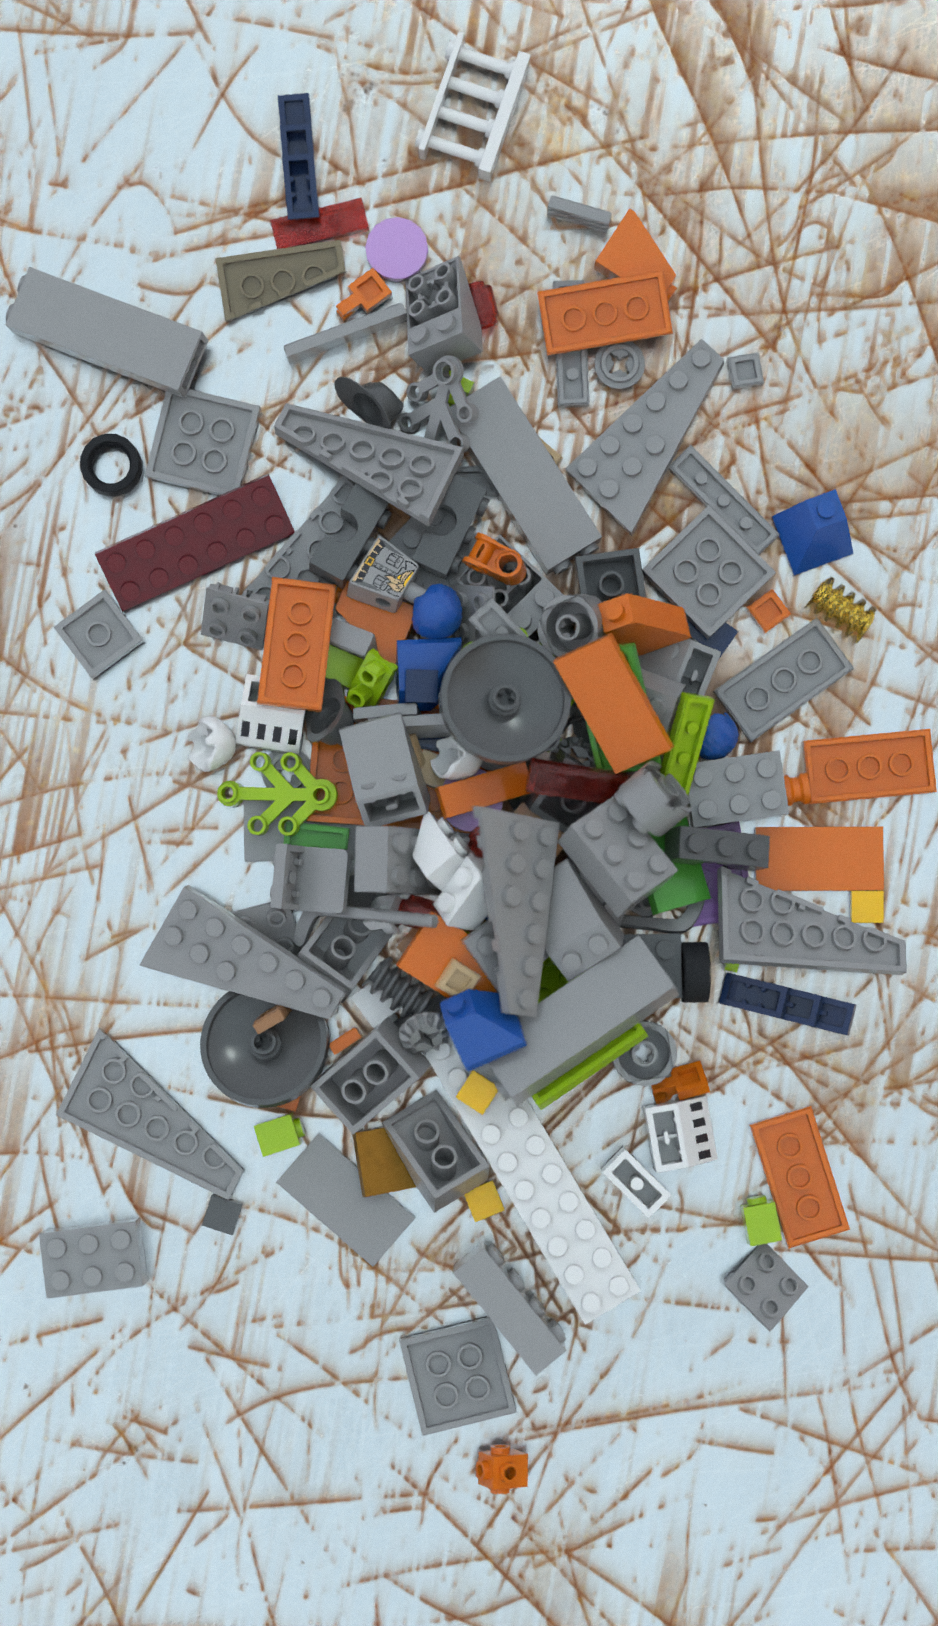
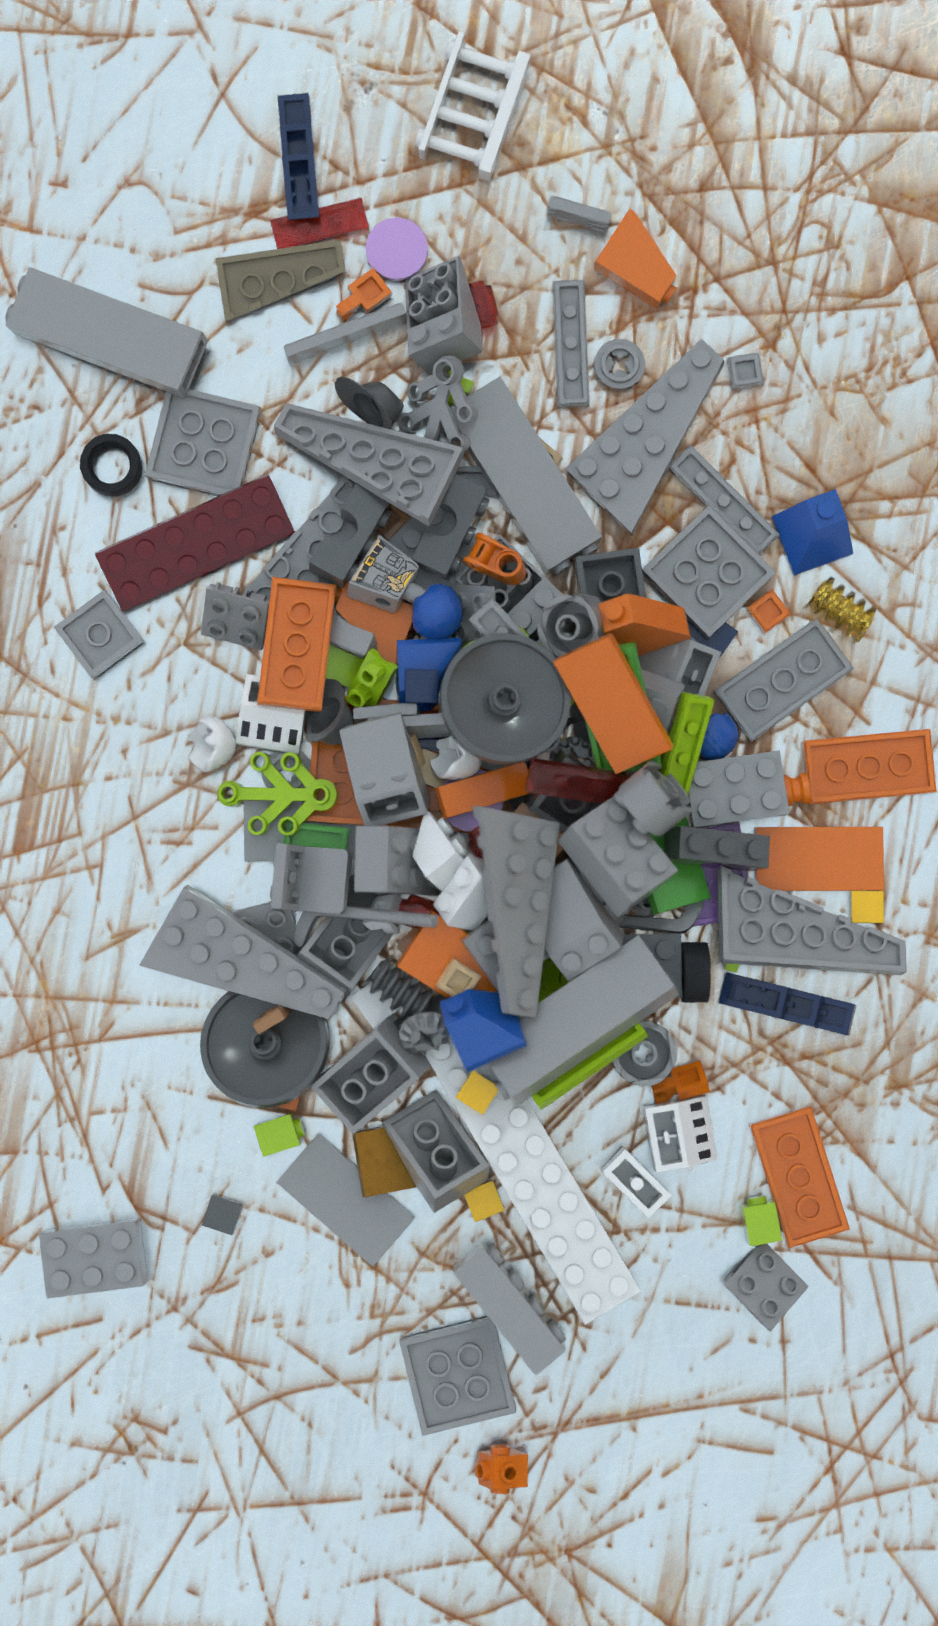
(132, 1111): light grey wing -> none
(345, 1040): orange tile -> none
(605, 312): orange tile -> none

